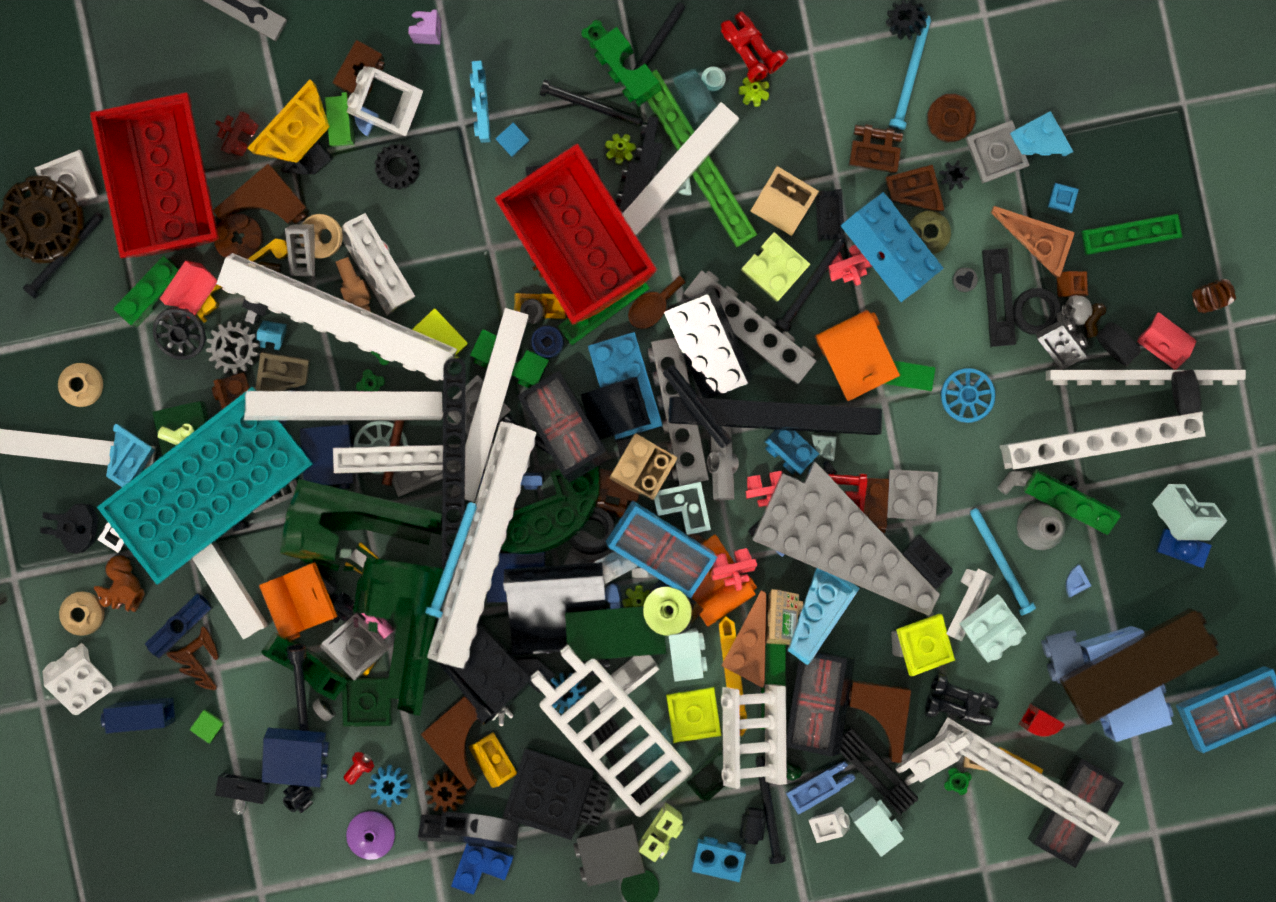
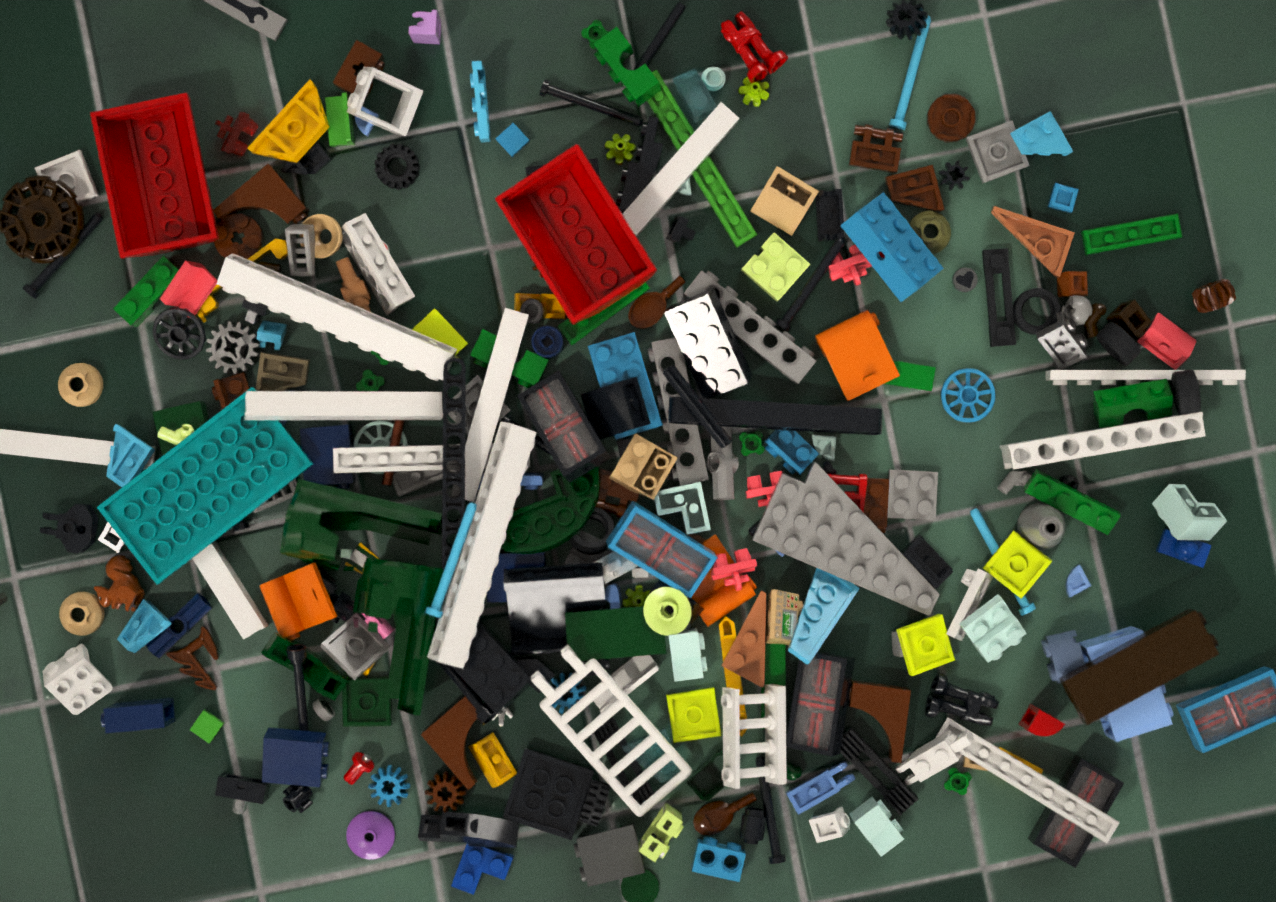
(143, 627): none -> medium azure wing
(679, 230): none -> black tile
(718, 814): none -> reddish brown piece
(746, 447): none -> green plate
(1017, 564): none -> neon yellow tile
(1114, 403): none -> green arch
(1130, 318): none -> dark brown brick

